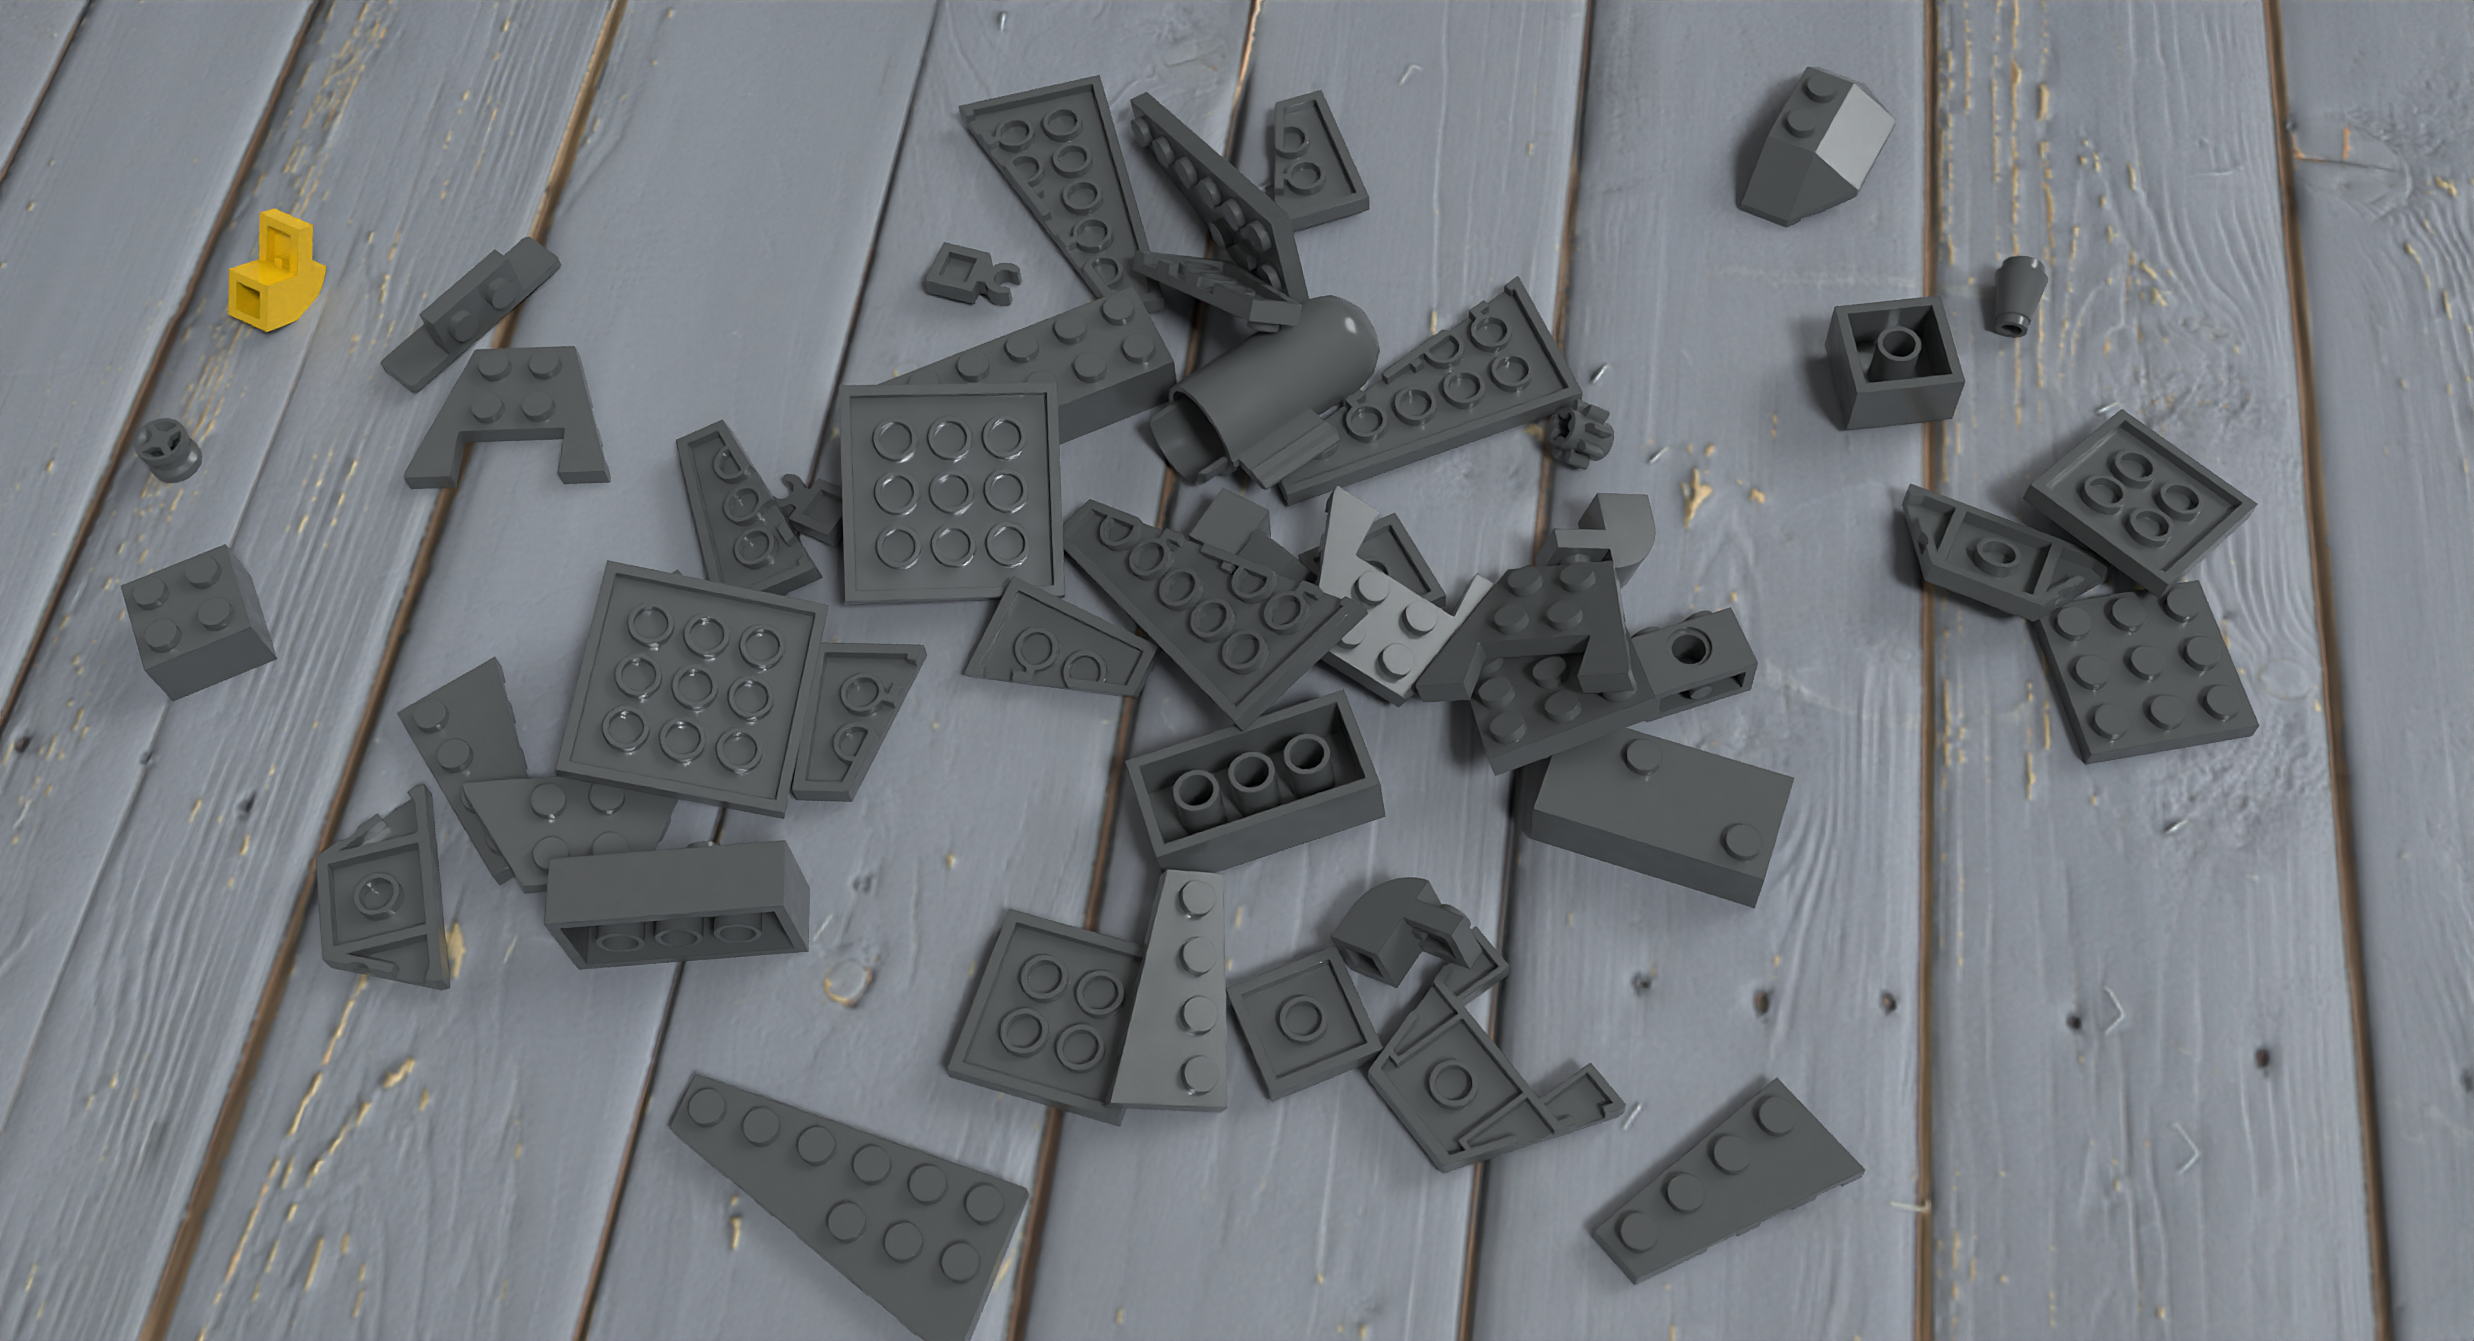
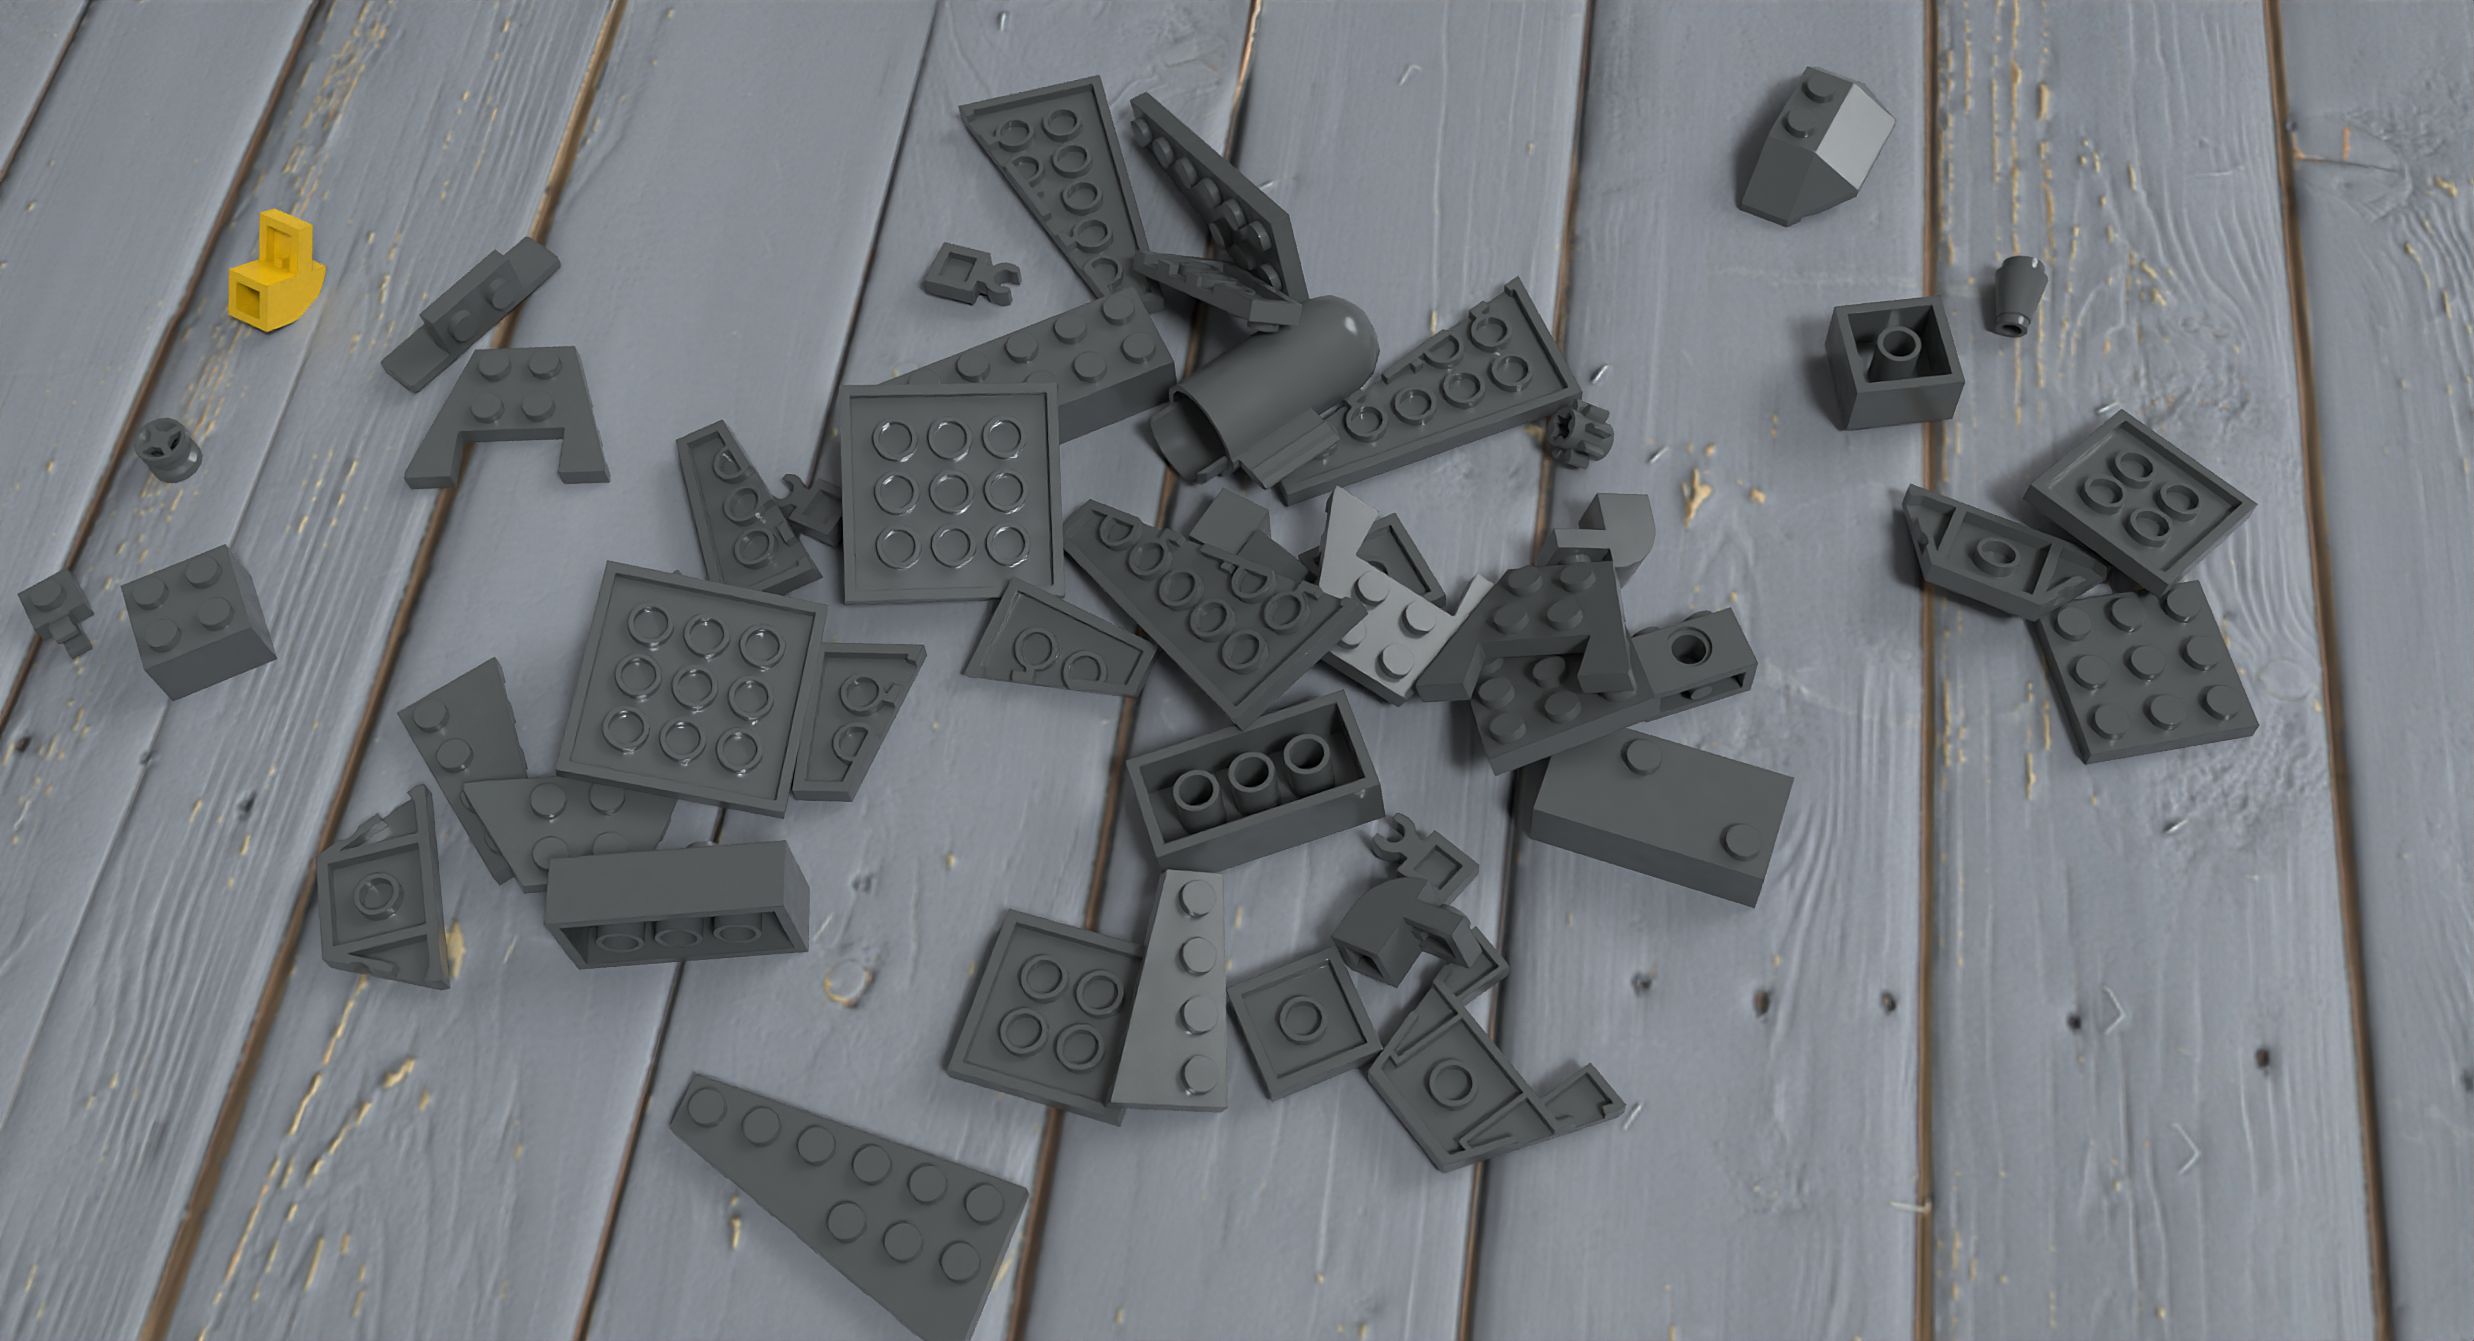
(56, 610): none -> dark grey plate
(1313, 165): dark grey wing -> none
(1432, 859): none -> dark grey plate
(1742, 1173): dark grey wing -> none

